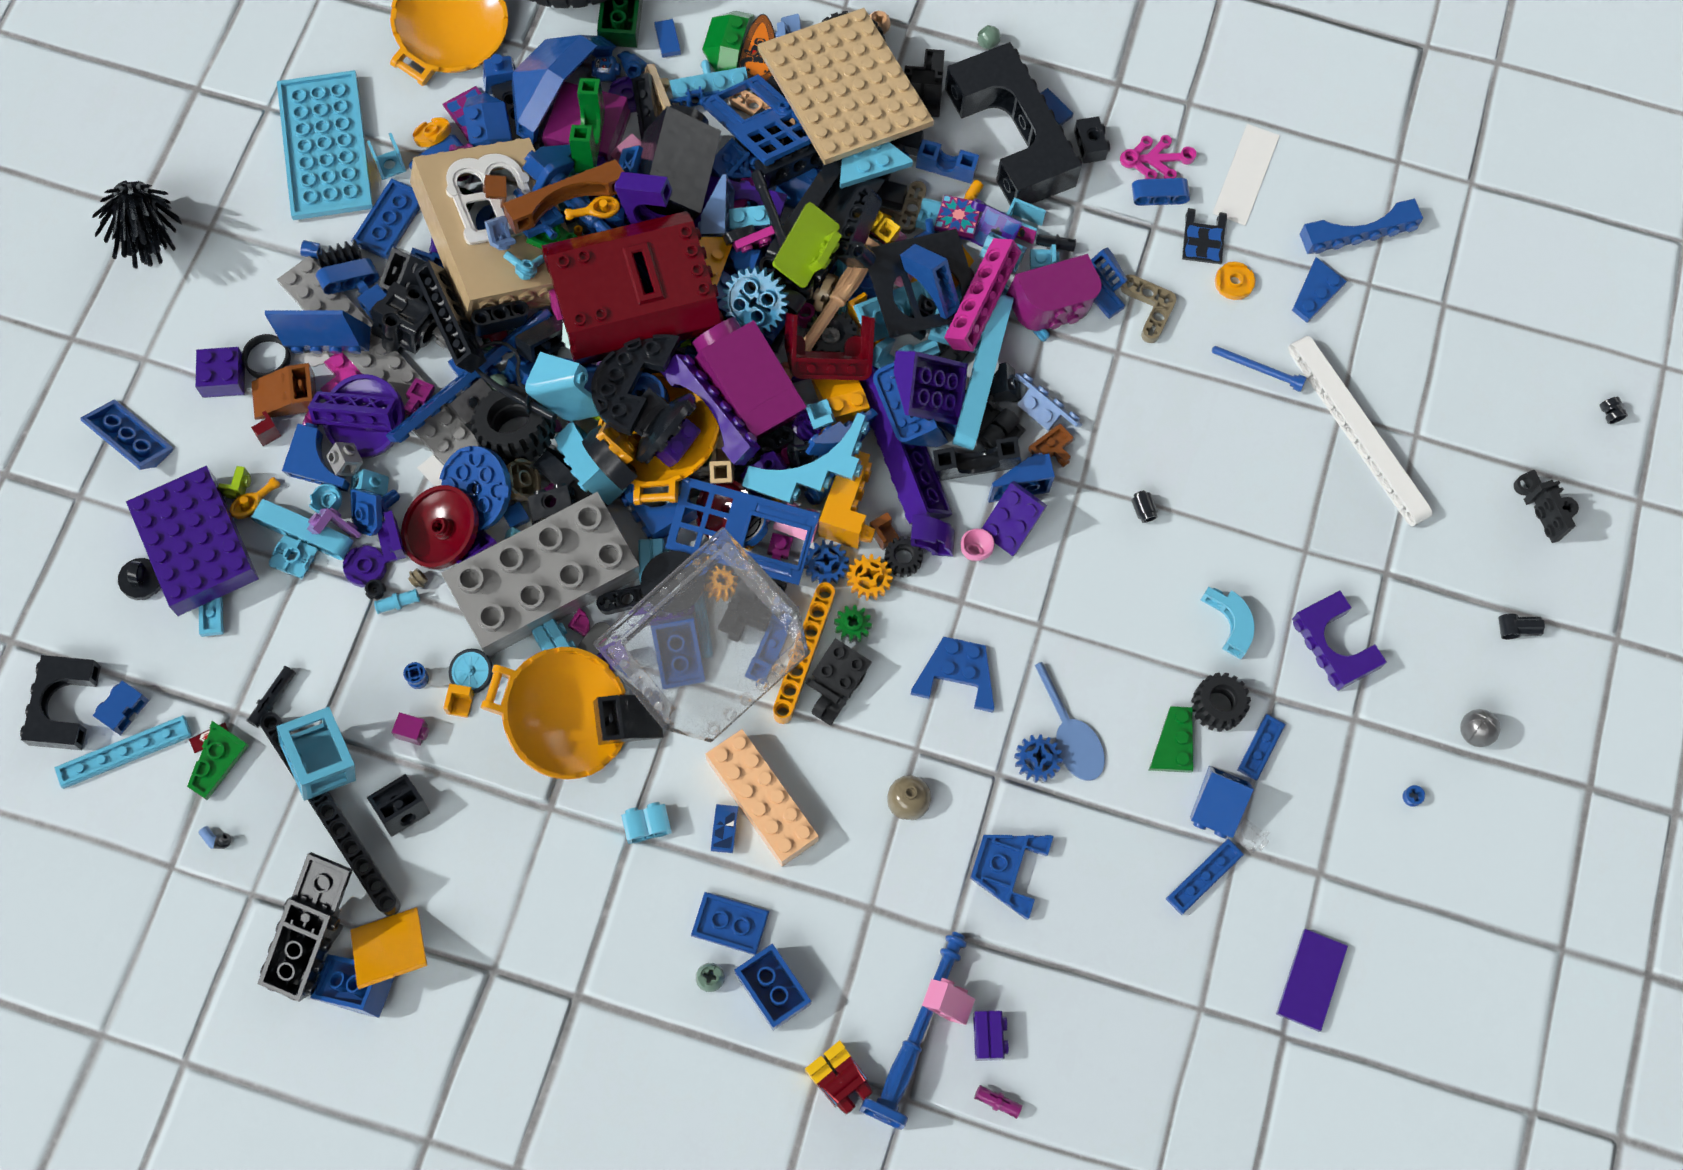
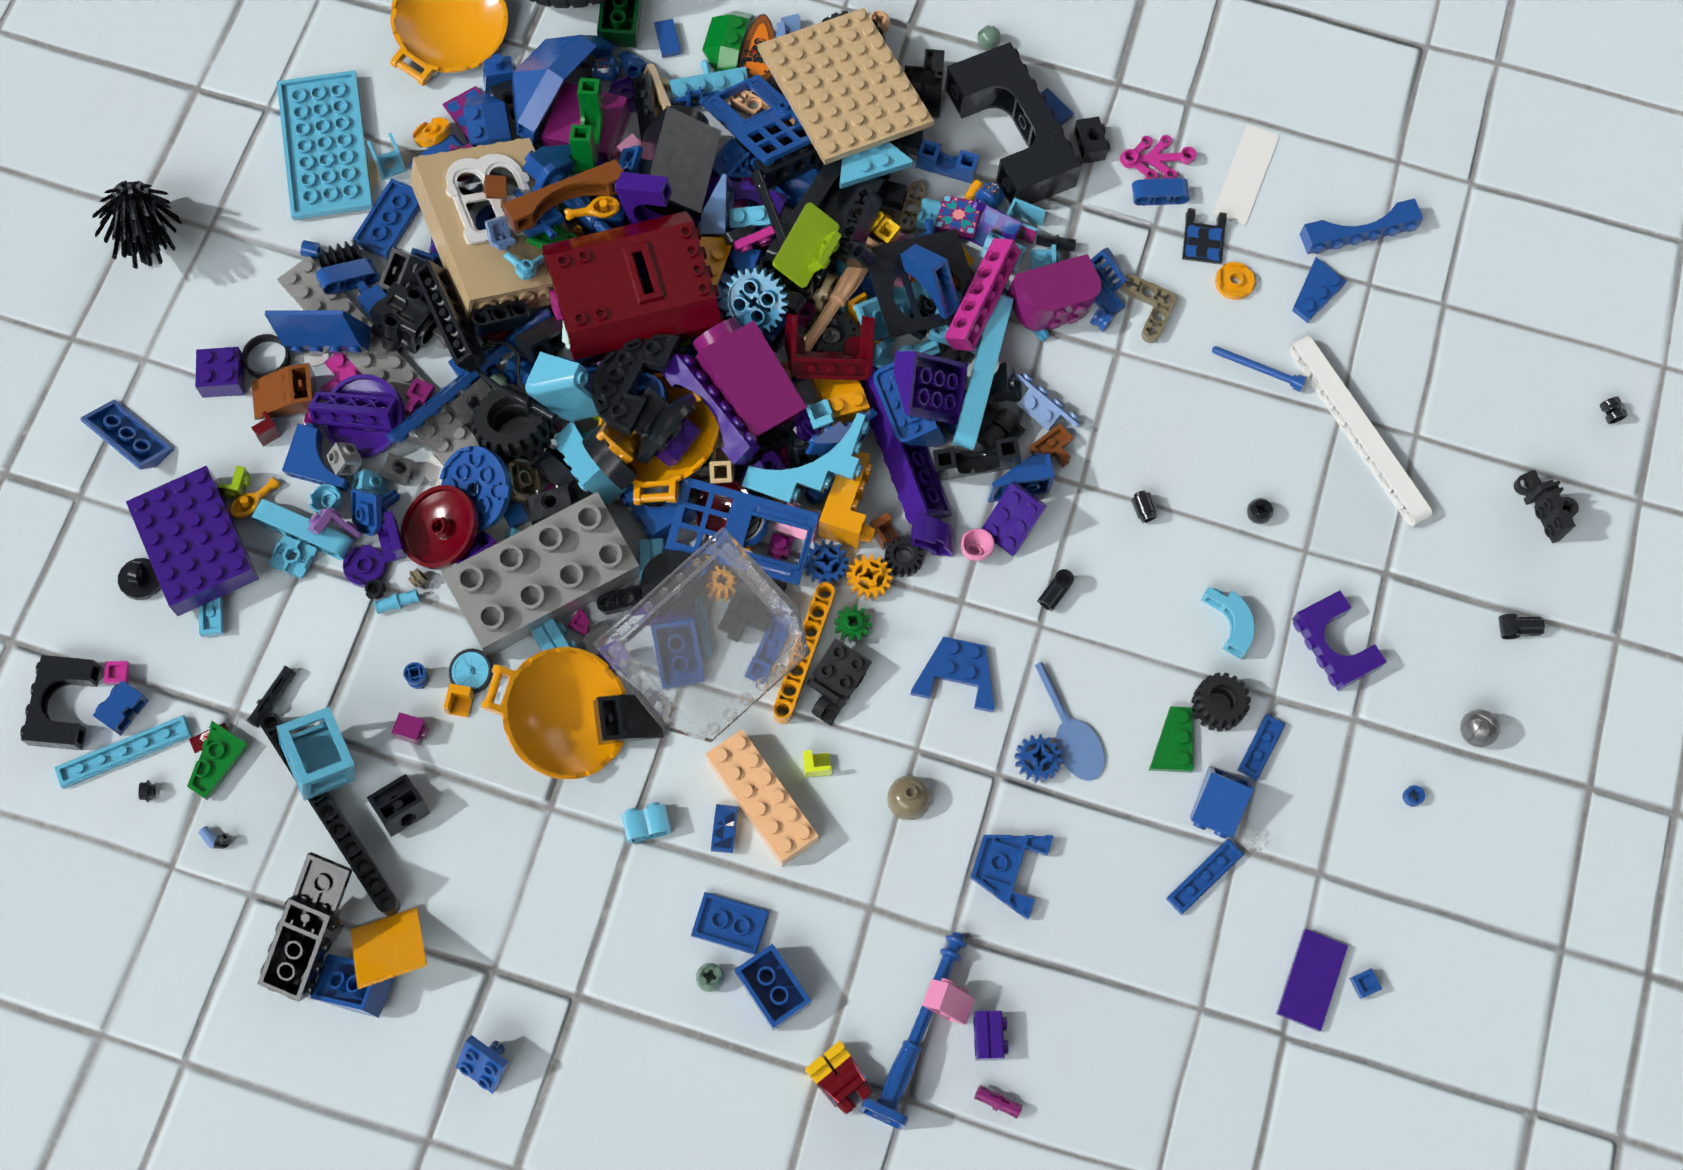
(116, 672): none -> dark pink plate
(146, 791): none -> black plate
(398, 461): none -> dark grey brick
(483, 1063): none -> blue plate
(816, 764): none -> neon yellow panel
(991, 194): none -> blue head
(1055, 590): none -> black piece
(1102, 319): none -> blue wheel
(1252, 511): none -> black piece
(1365, 983): none -> blue plate

